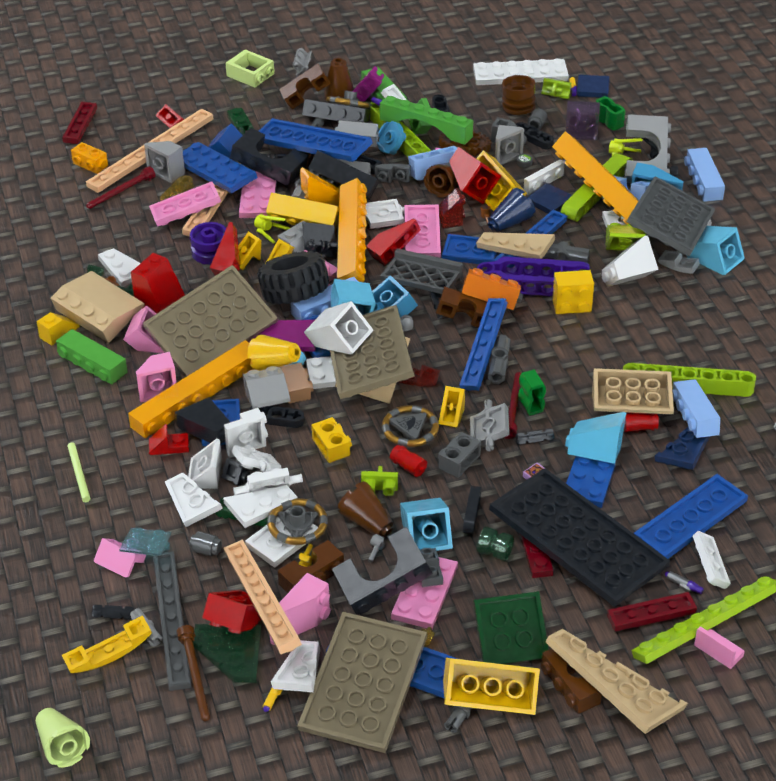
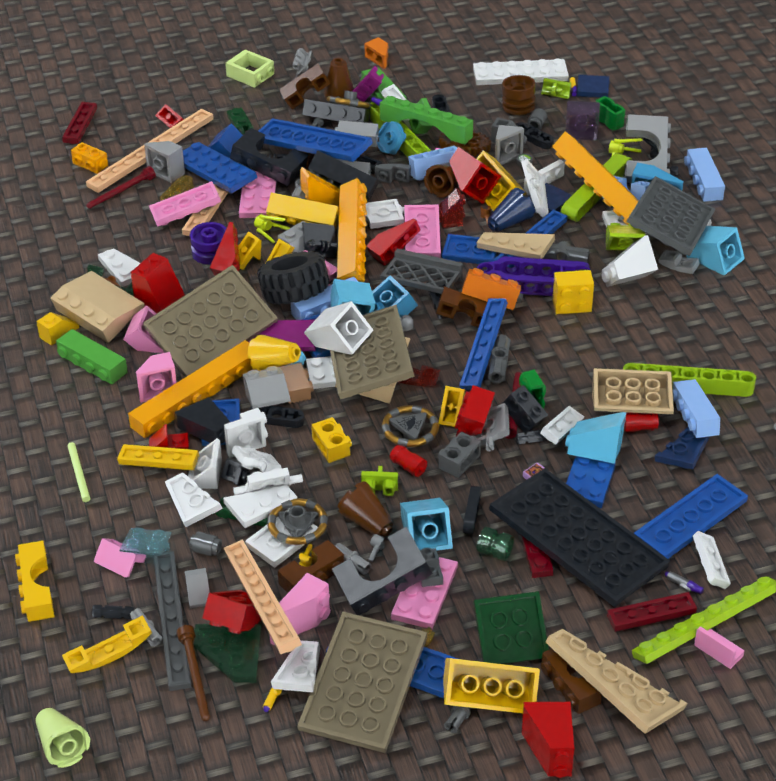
(37, 598): none -> yellow arch
(158, 457): none -> yellow plate
(197, 587): none -> light grey slope
(358, 561): none -> light grey axle
(377, 51): none -> orange slope
(474, 411): none -> red slope
(525, 409): none -> black brick
(536, 188): none -> white wing
(550, 735): none -> red slope
(561, 425): none -> white plate

